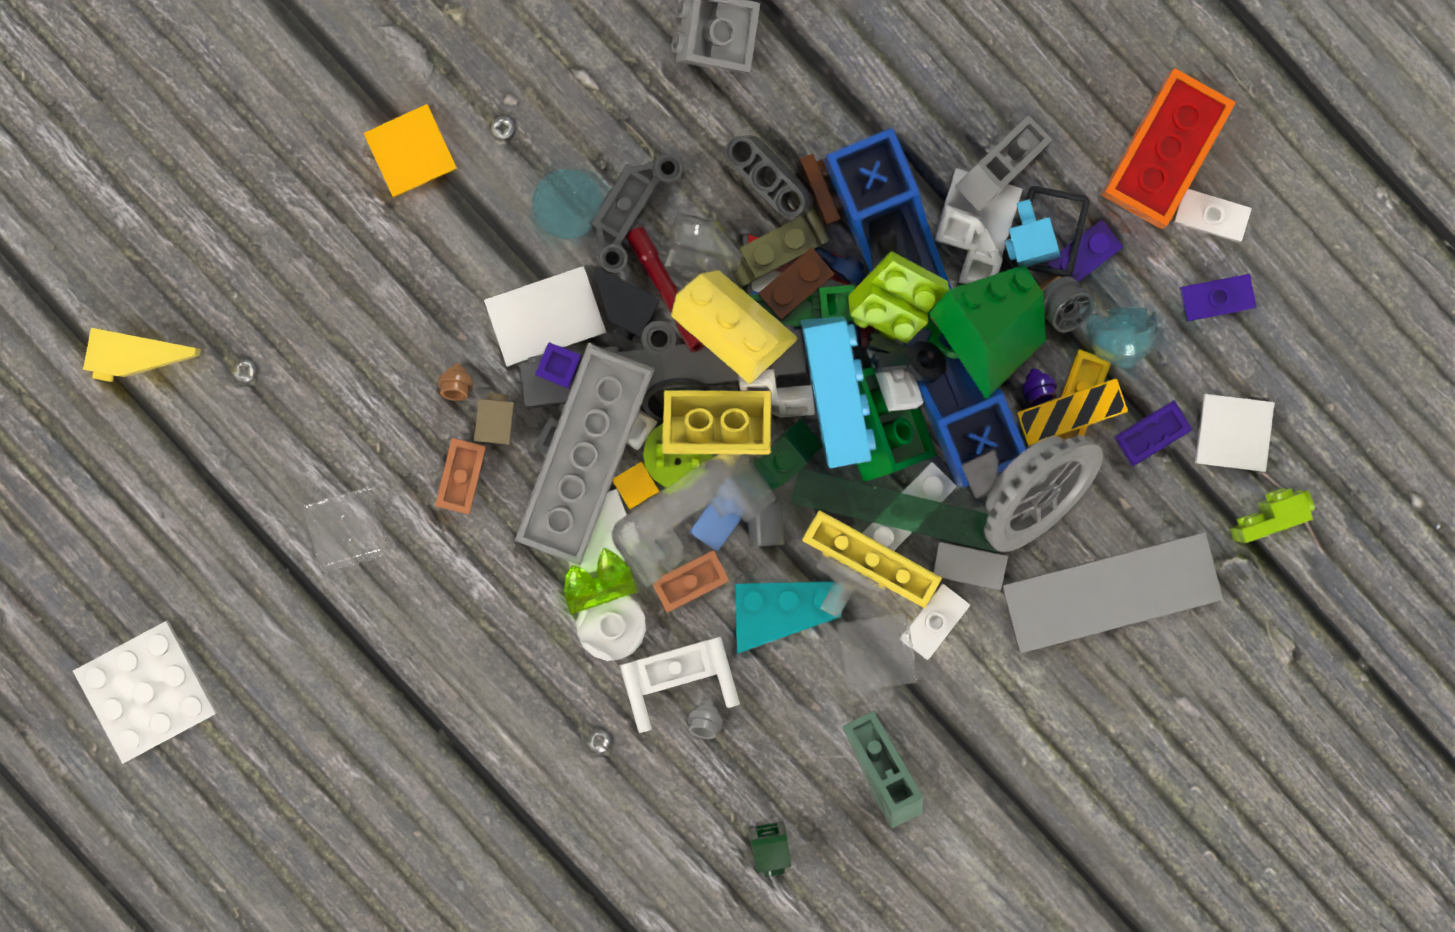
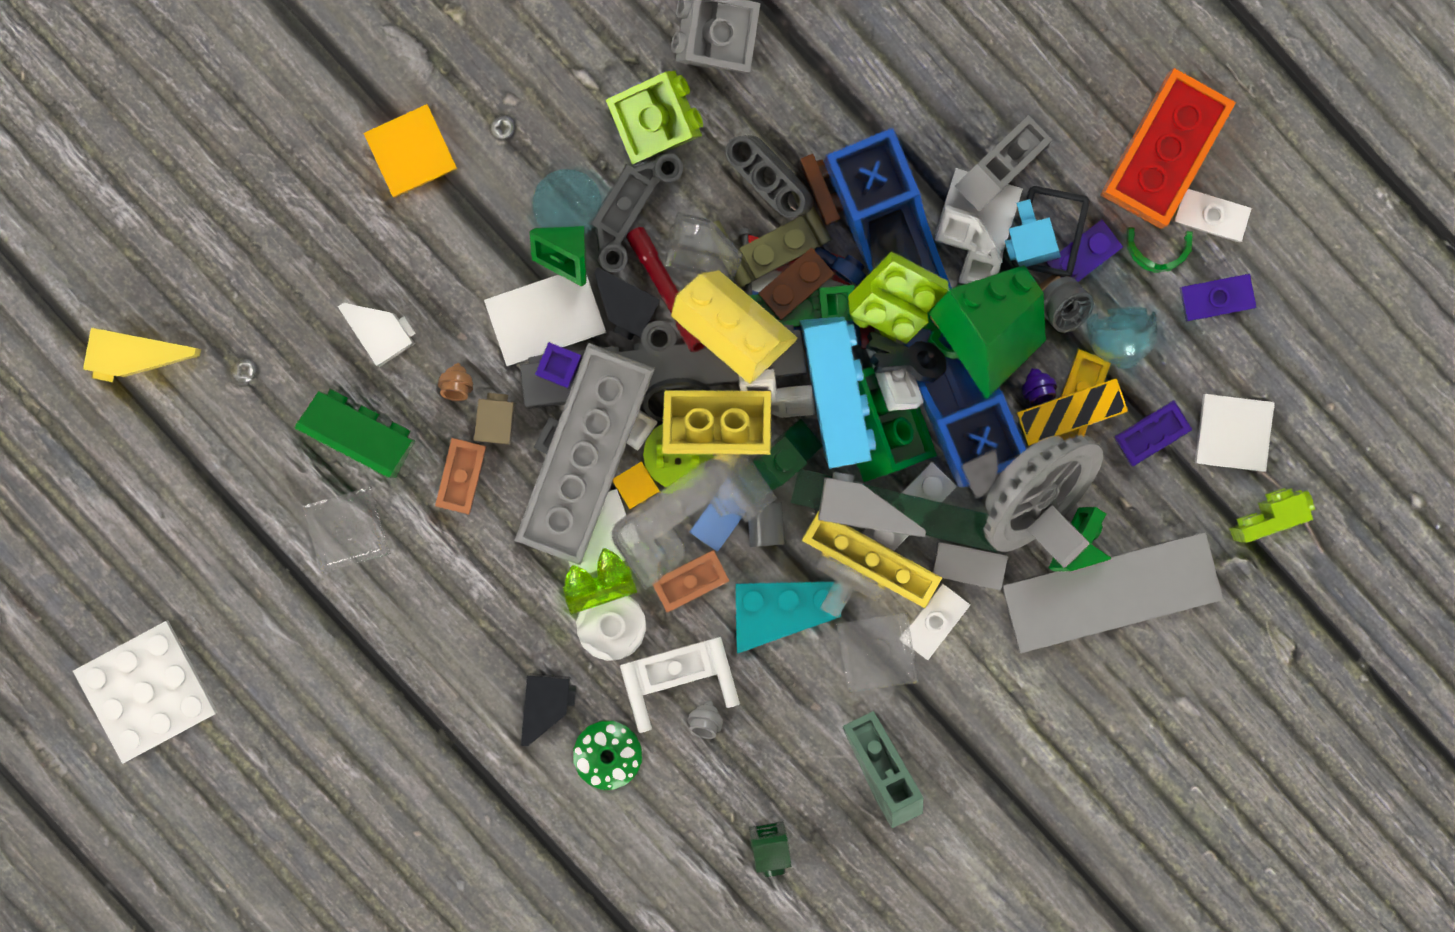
(356, 433): none -> green slope
(379, 331): none -> white slope
(545, 704): none -> black slope
(561, 251): none -> green slope
(612, 737): none -> green dish
(655, 116): none -> lime plate
(858, 506): none -> light grey slope
(1058, 536): none -> light grey slope
(1089, 524): none -> green slope
(1149, 265): none -> green helmet

